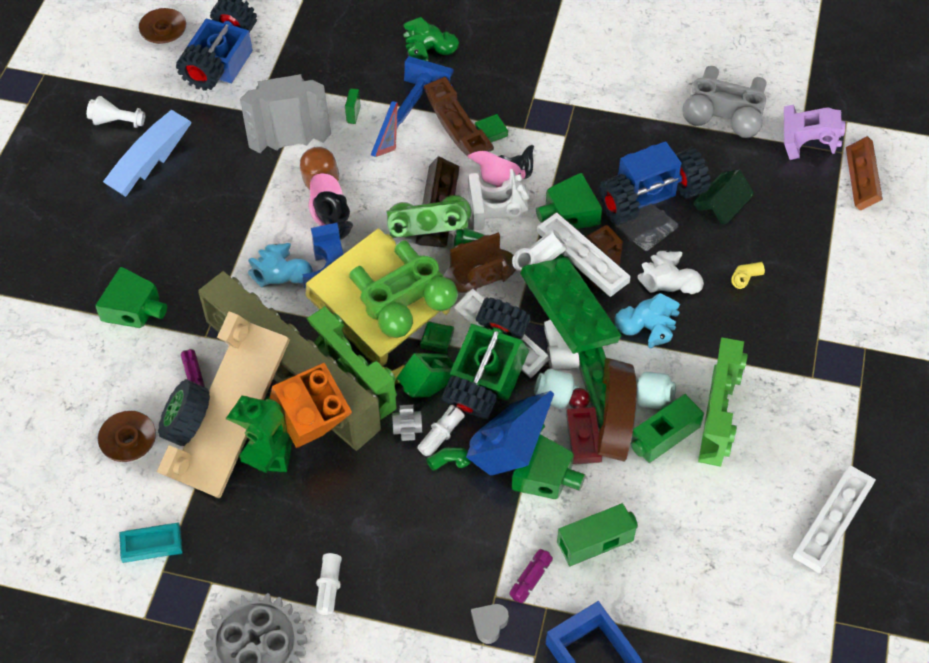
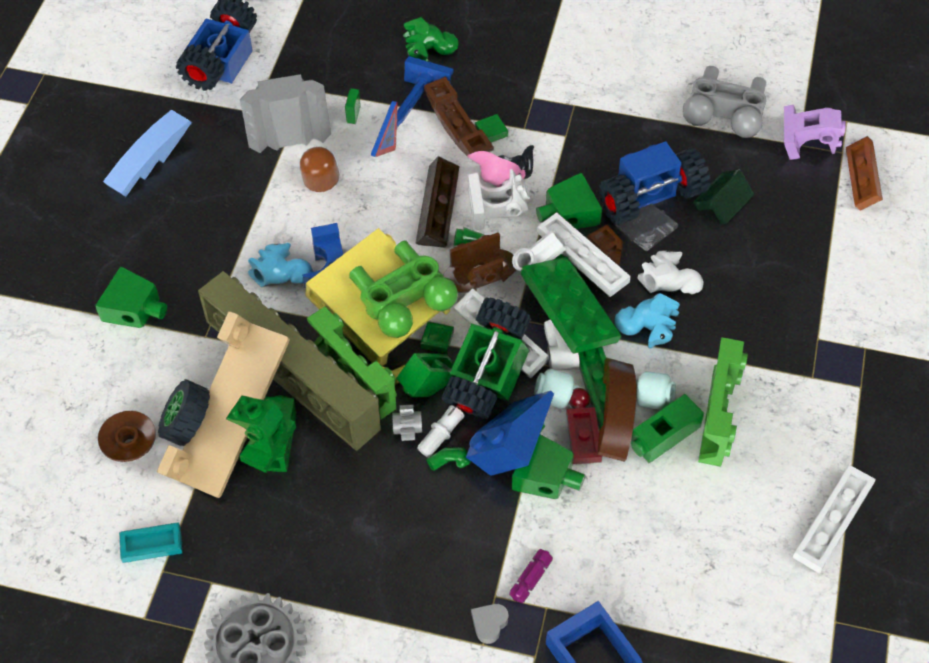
(103, 111): white piece -> none
(162, 25): reddish brown dish -> none
(192, 367): magenta axle -> none
(310, 404): orange slope -> none
(328, 583): white axle -> none
(329, 204): black hair -> none
(443, 216): bright green piece -> none
(597, 534): green brick -> none
(744, 272): light yellow arm -> none

